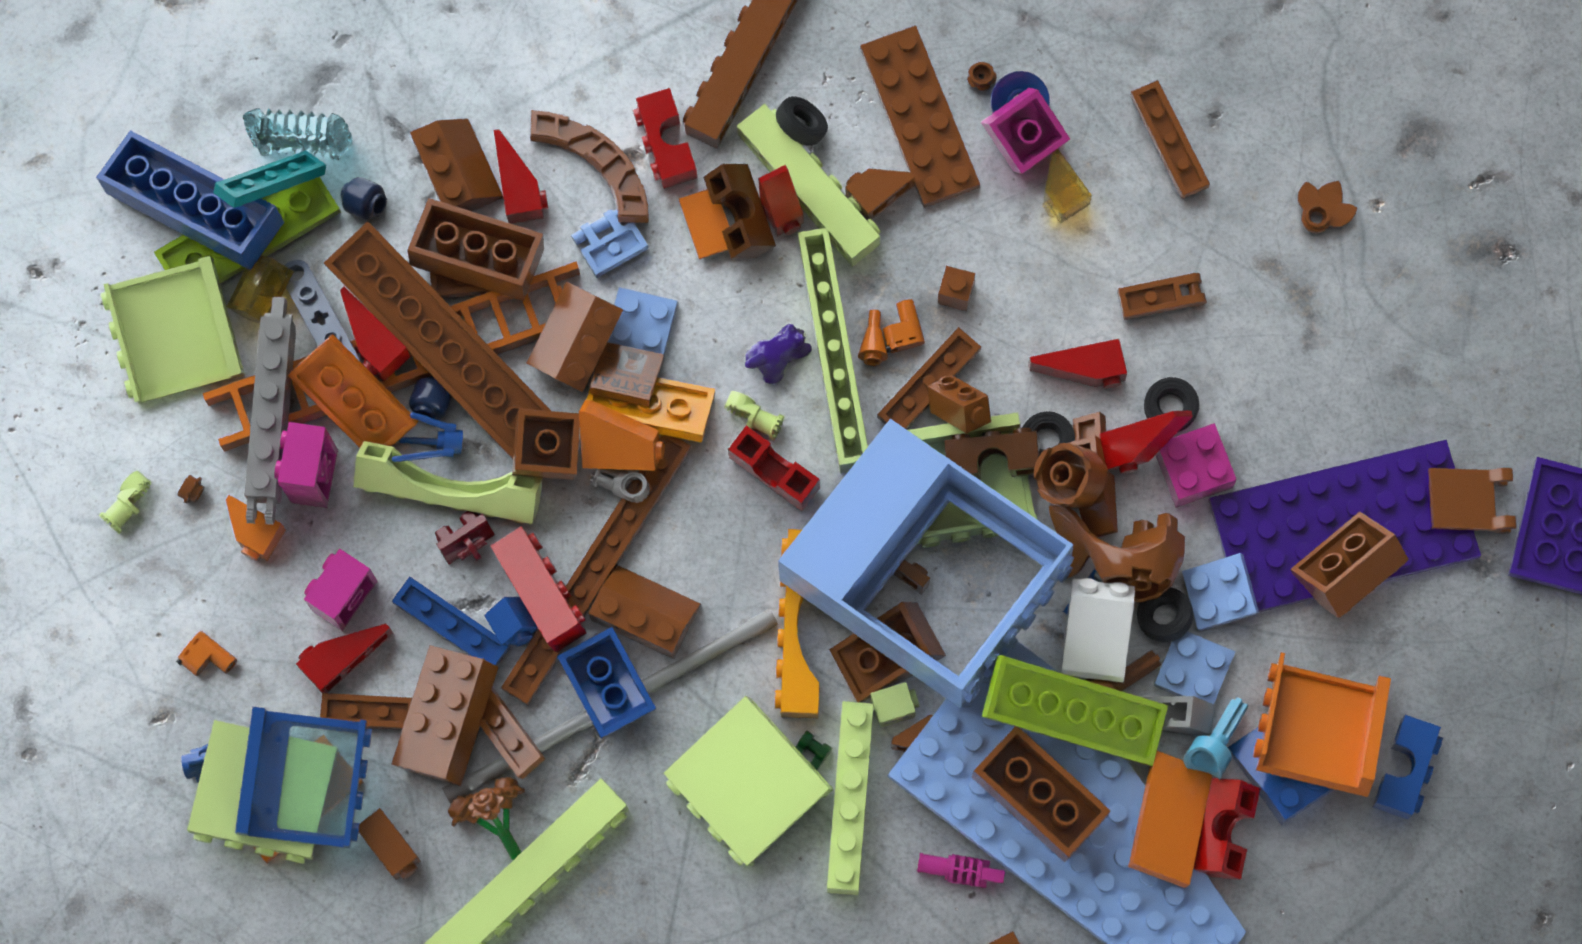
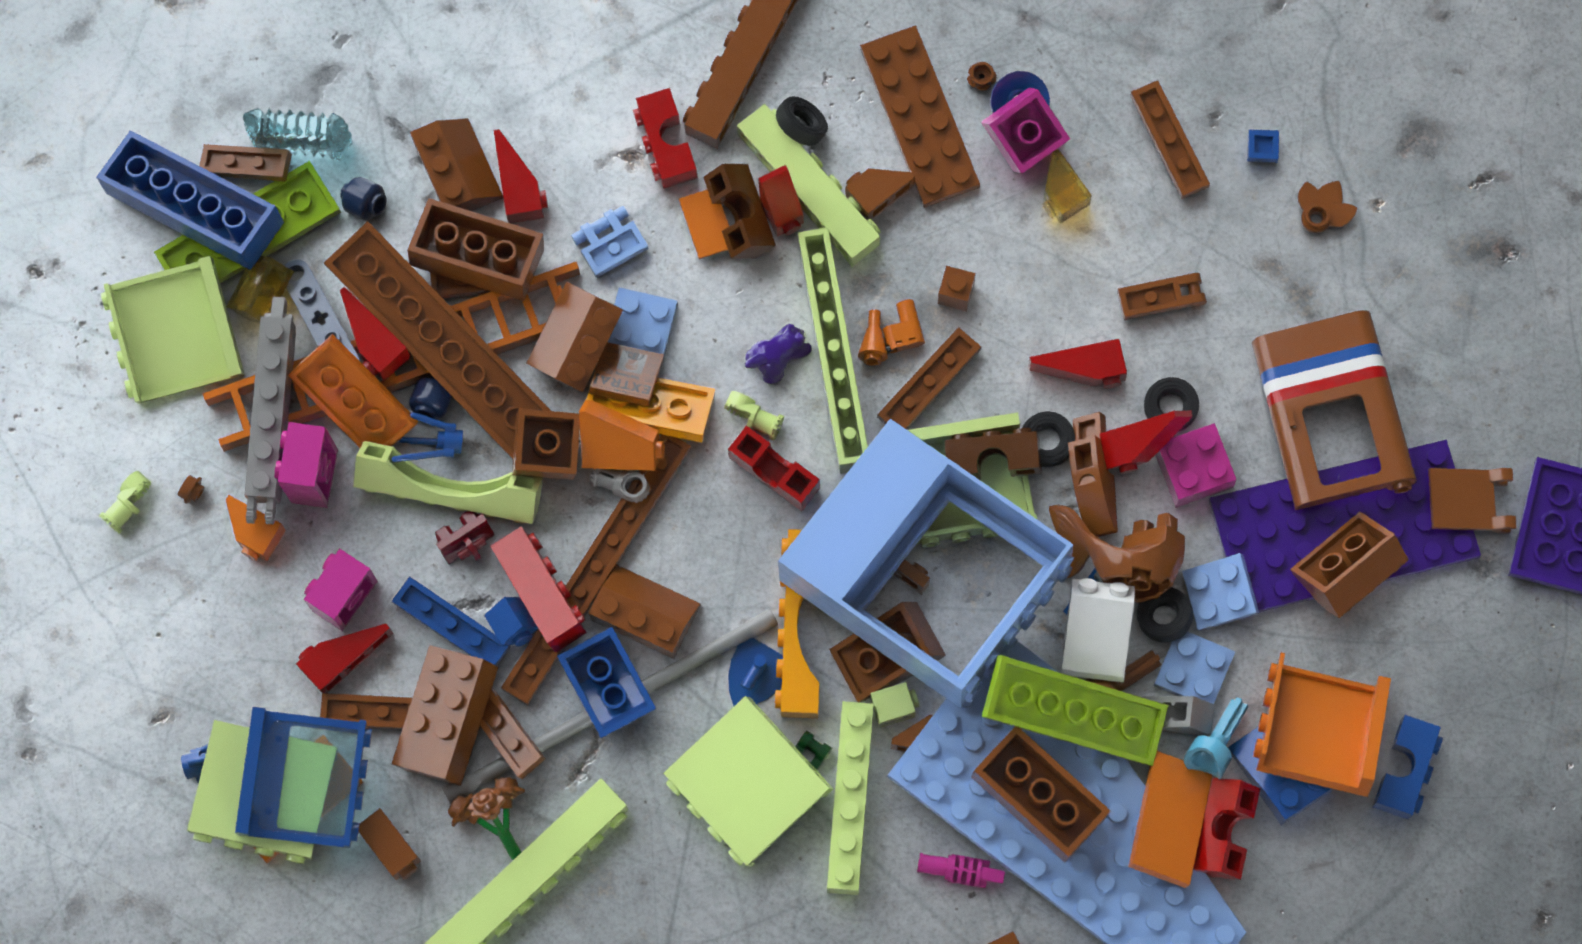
(202, 651): orange piece -> none
(246, 162): none -> dark orange plate
(269, 179): teal plate -> none
(600, 153): dark orange tile -> none
(753, 672): none -> blue shield
(959, 403): dark orange brick -> none
(1070, 476): dark orange brick -> none
(1263, 146): none -> blue plate
(1321, 366): none -> dark orange piece

